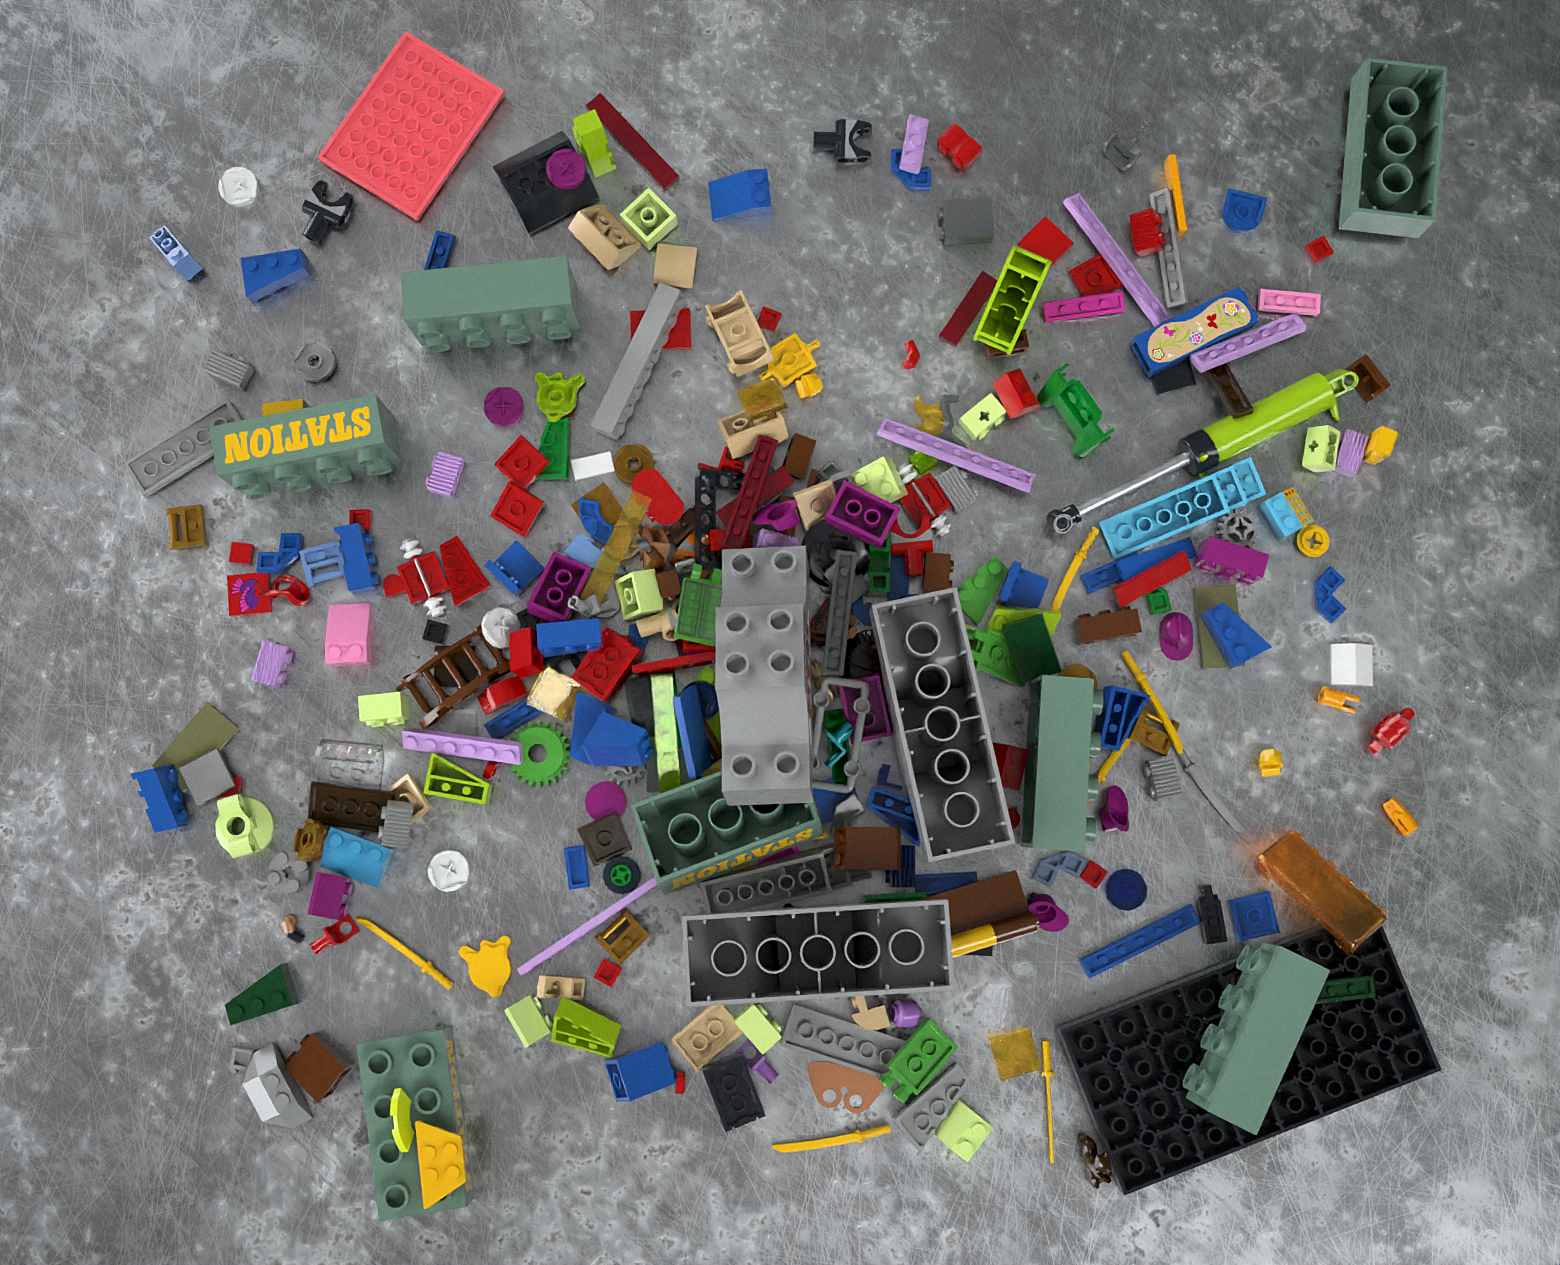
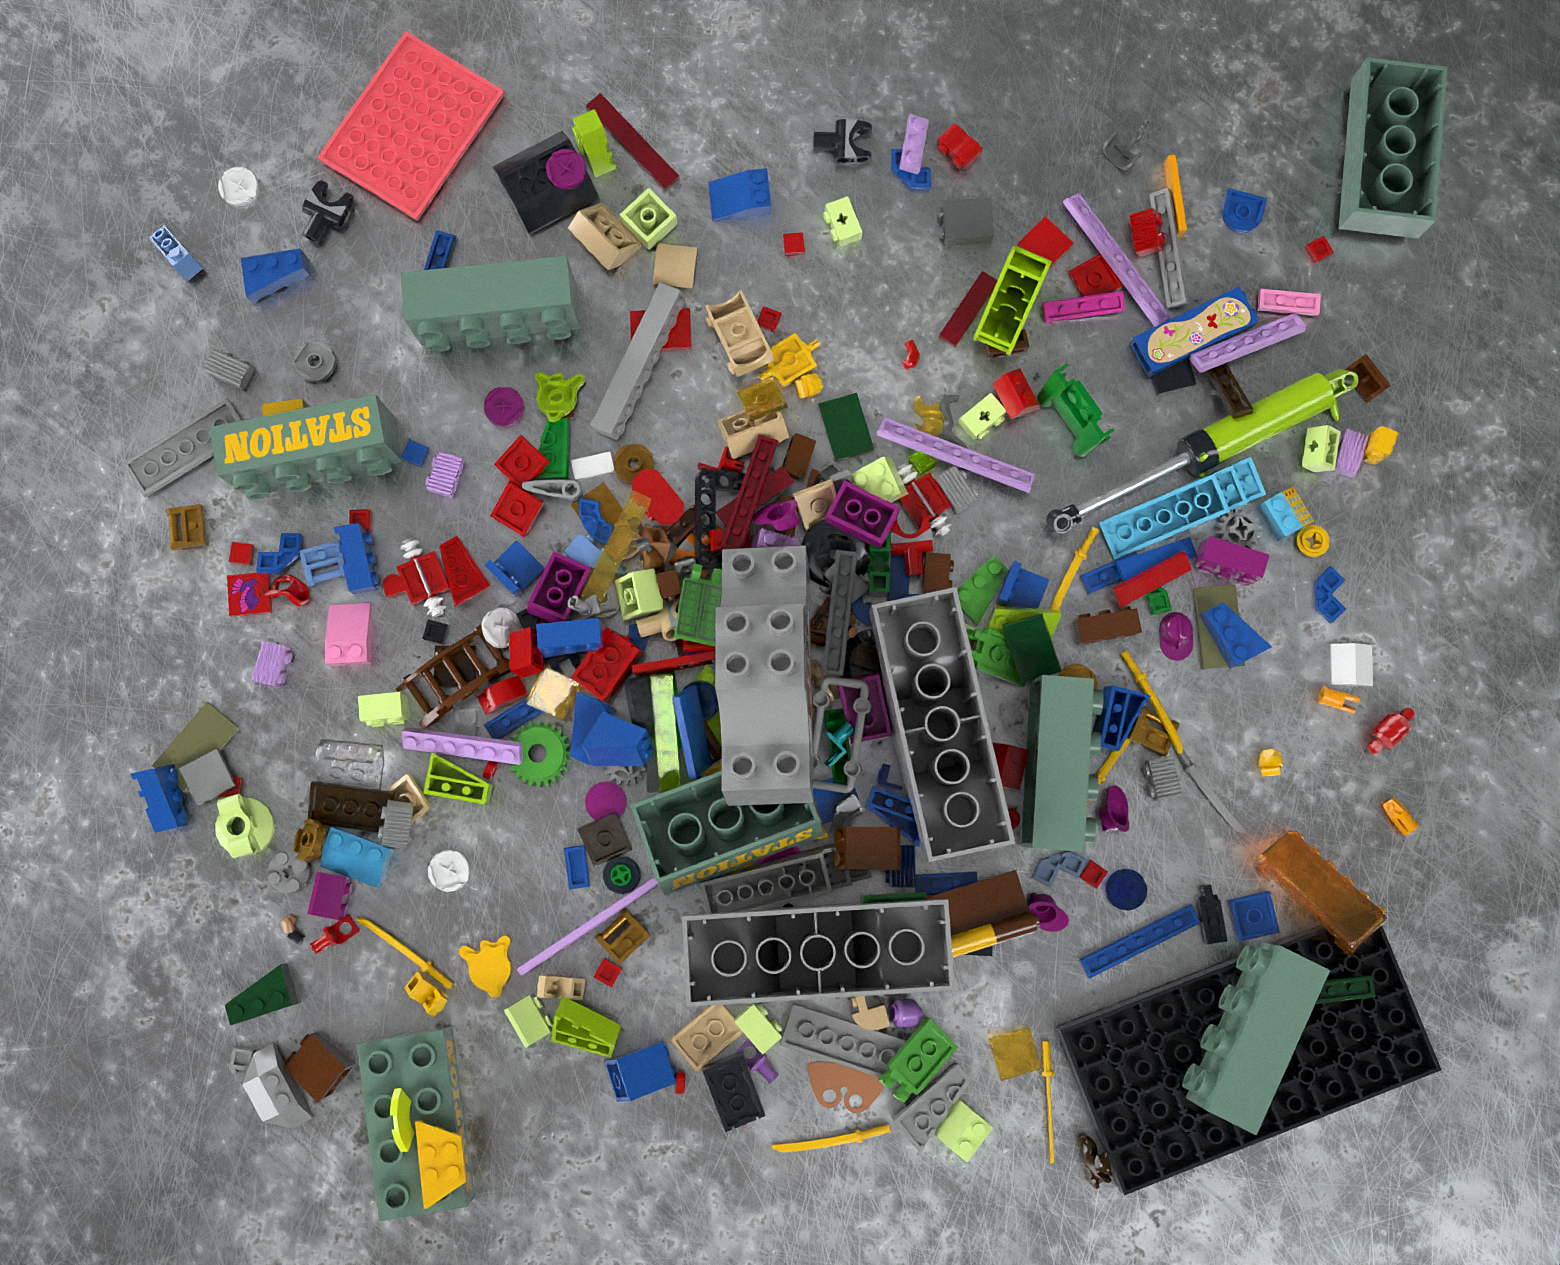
(415, 453): none -> blue tile
(426, 993): none -> yellow brick
(554, 488): none -> light grey piece
(794, 243): none -> red tile
(843, 211): none -> yellowish green brick
(846, 427): none -> dark green tile

